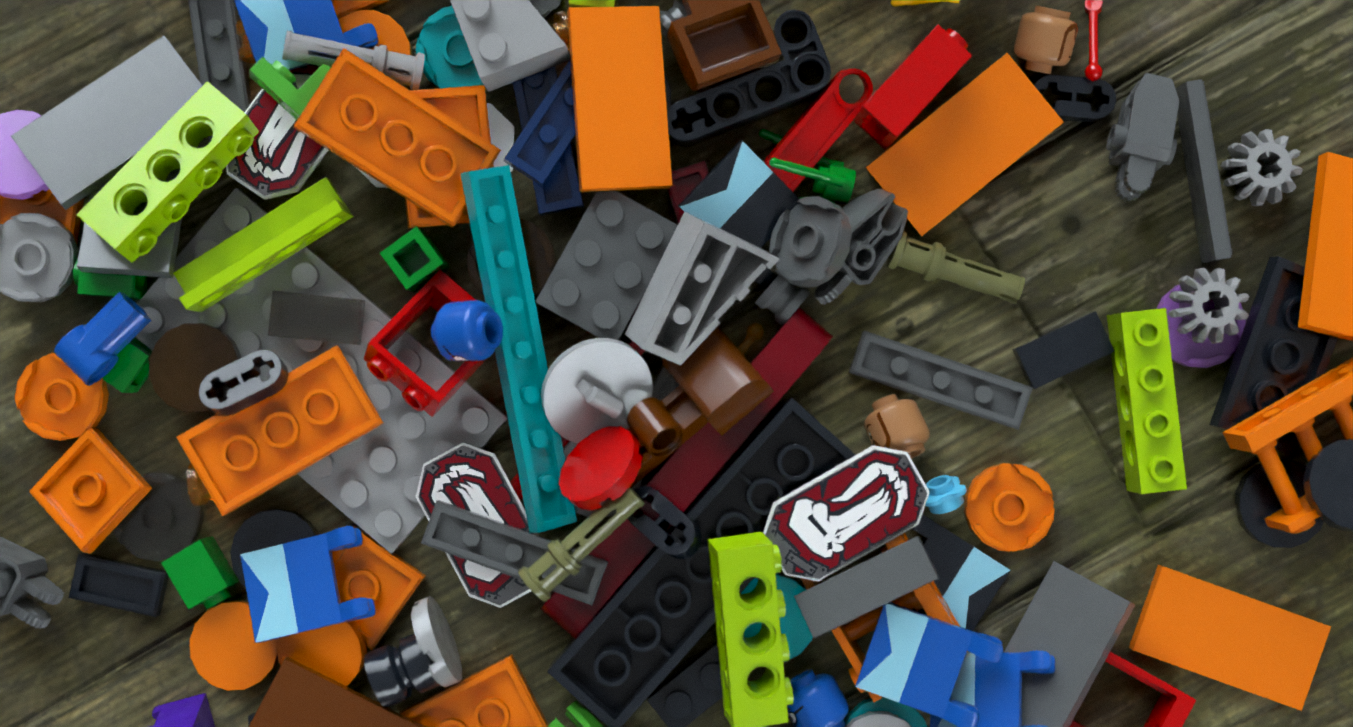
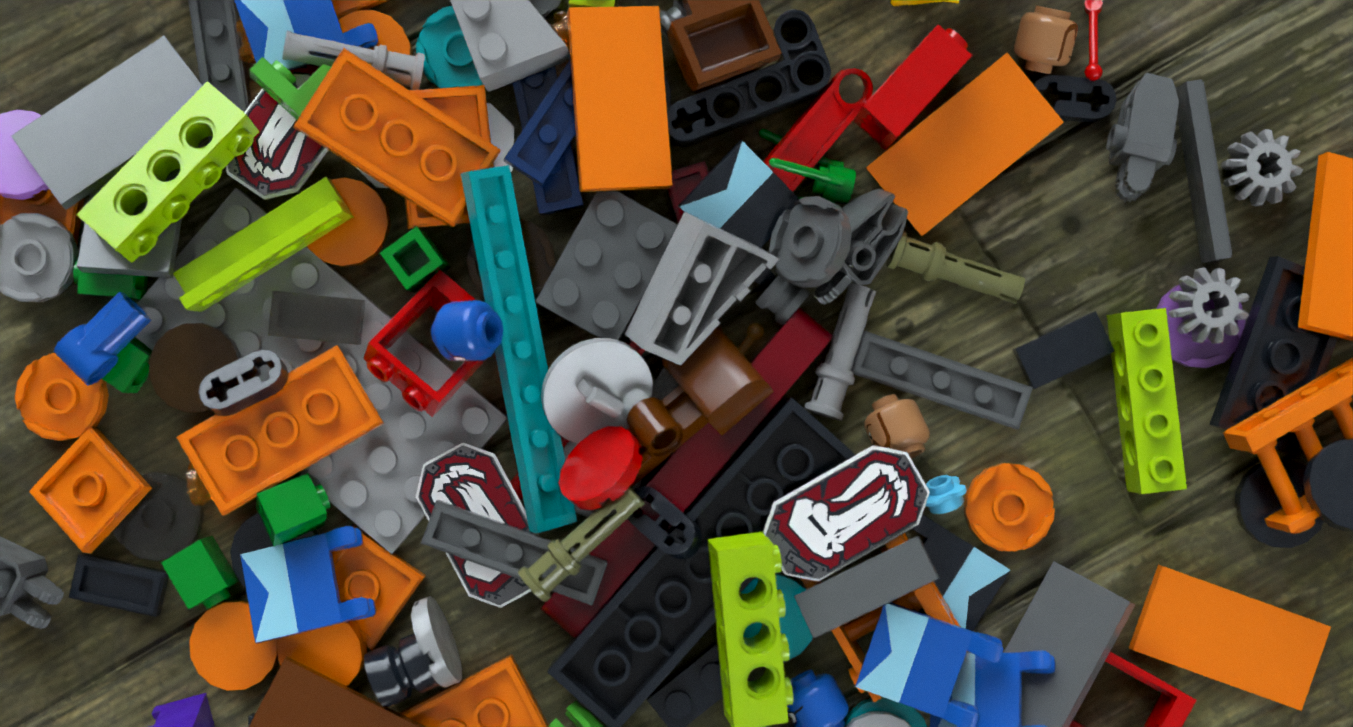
(292, 508): none -> green brick
(360, 236): none -> orange tile
(835, 372): none -> light grey pin

